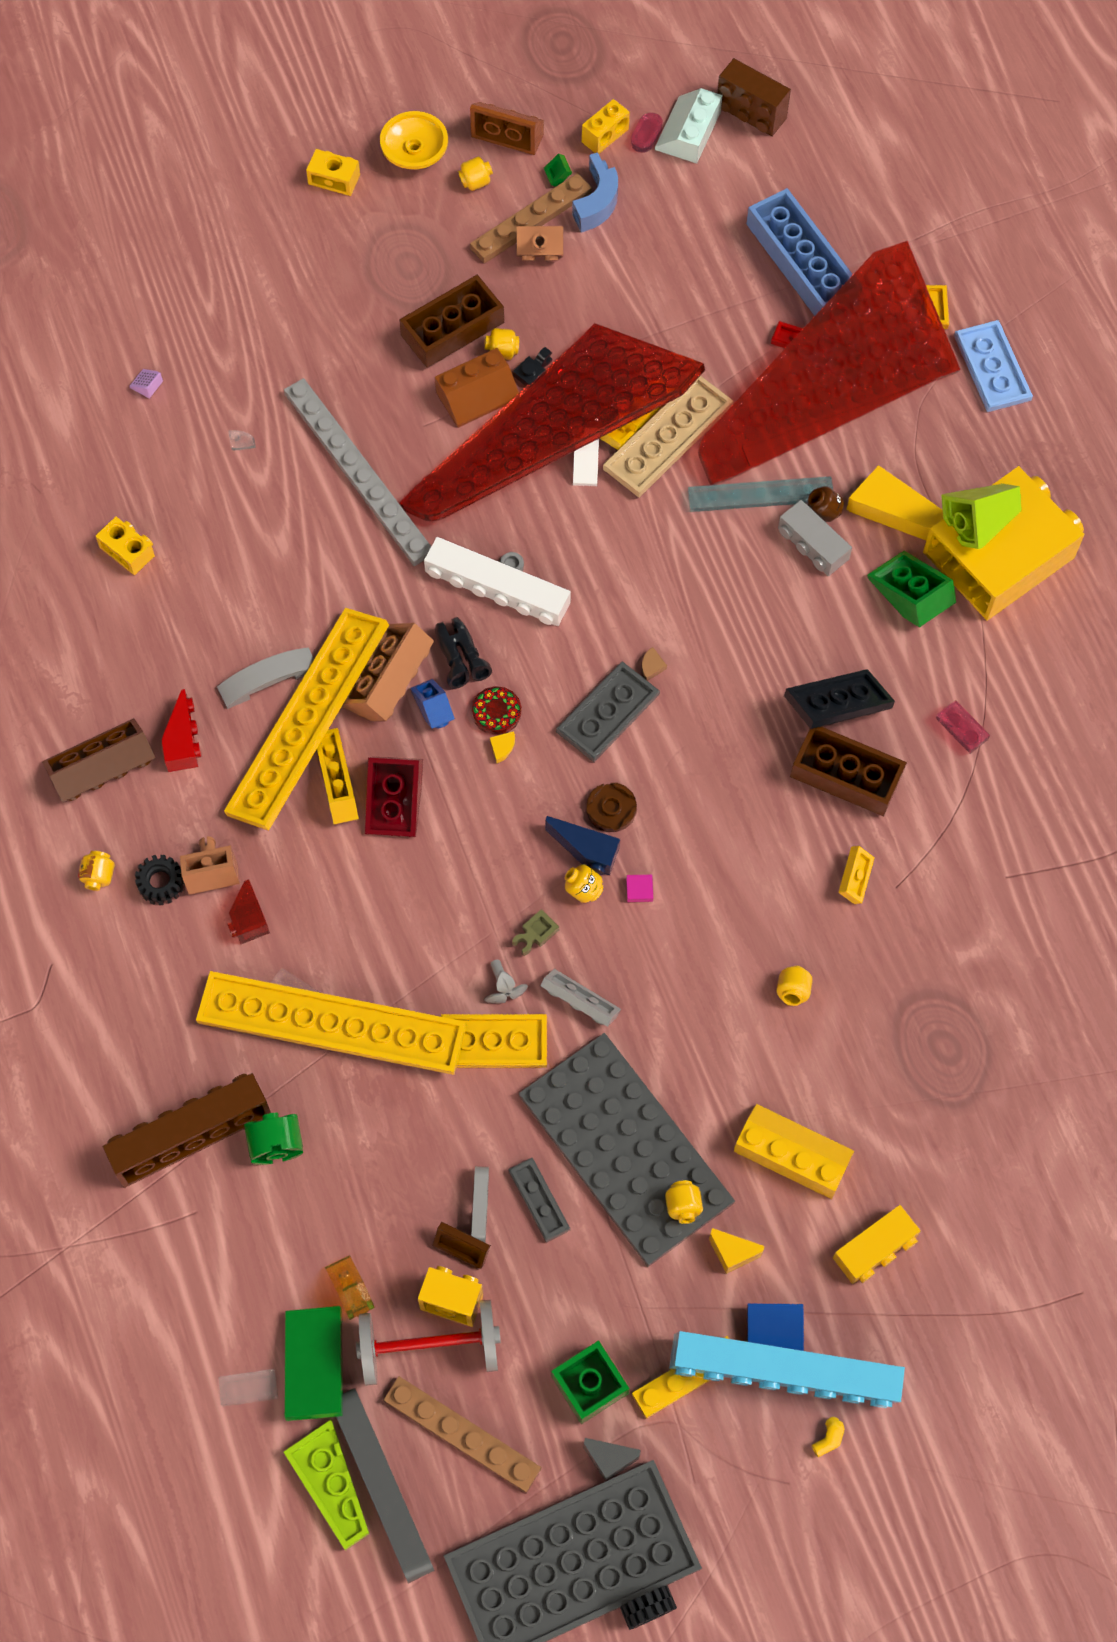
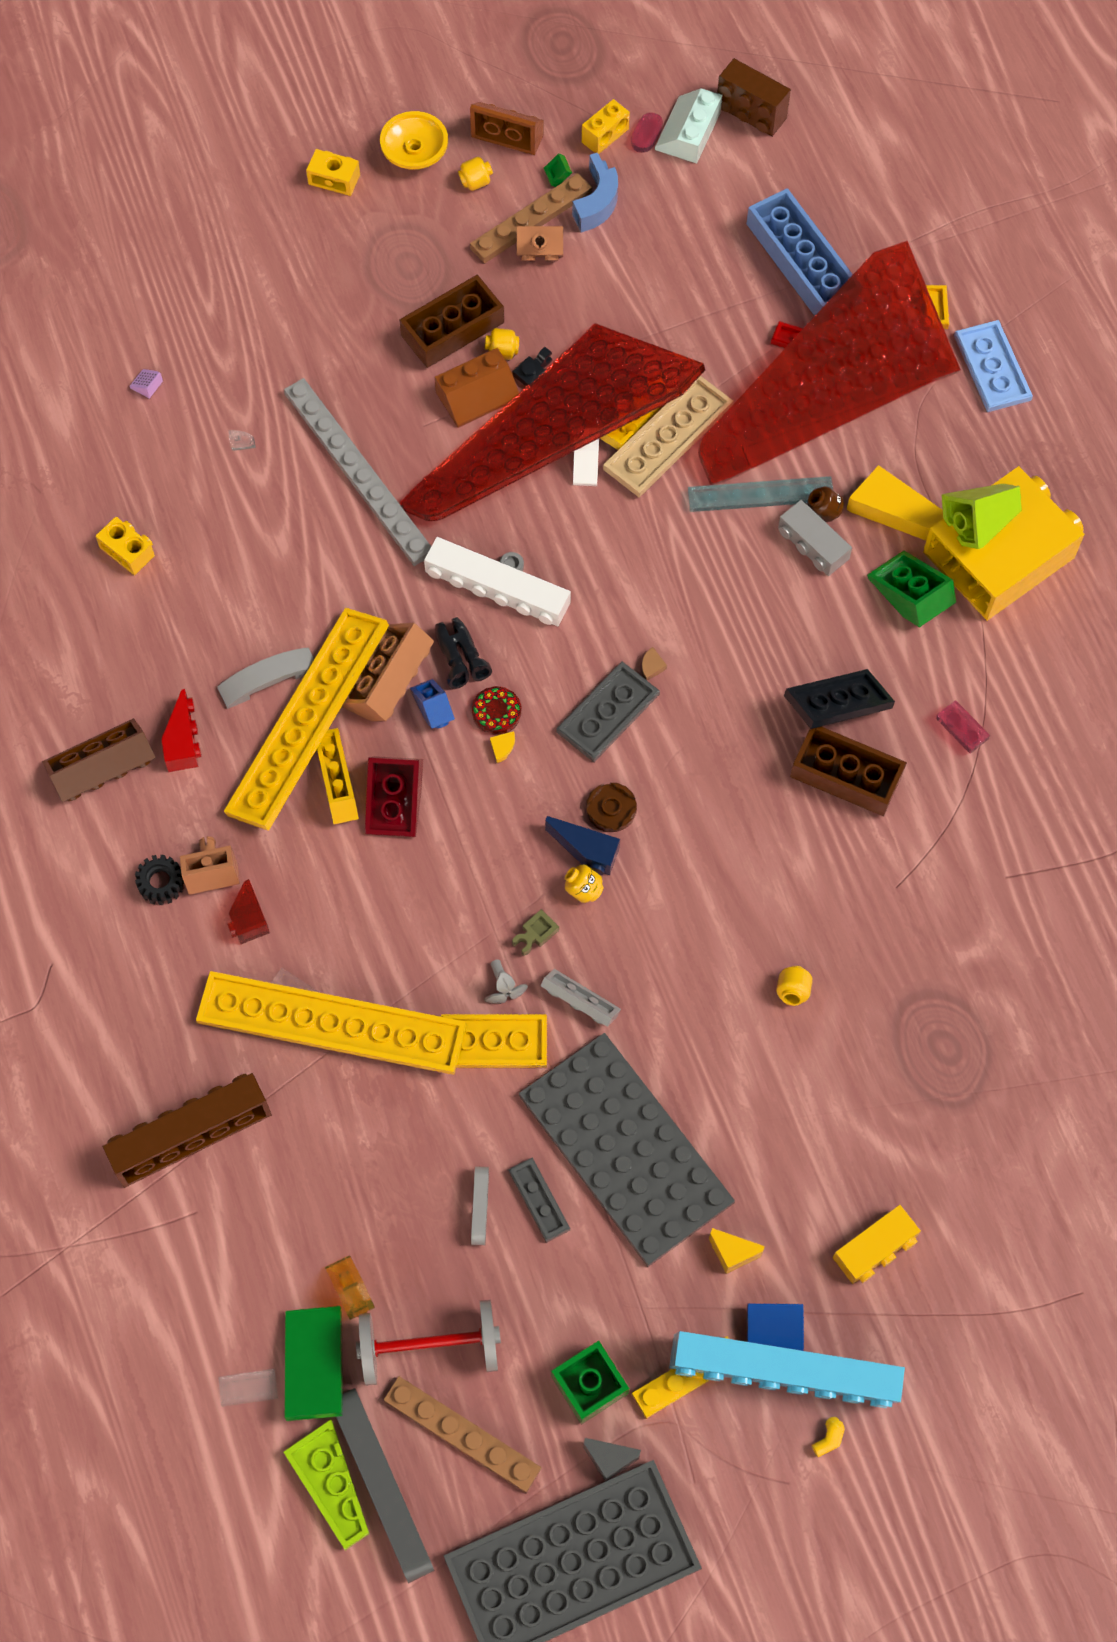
(96, 870): yellow head -> none
(273, 1138): green brick -> none
(451, 1295): yellow brick -> none
(461, 1245): reddish brown tile -> none
(639, 888): dark pink tile -> none
(648, 1607): black tyre -> none
(684, 1201): yellow head -> none
(793, 1151): yellow slope -> none
(856, 875): yellow plate -> none

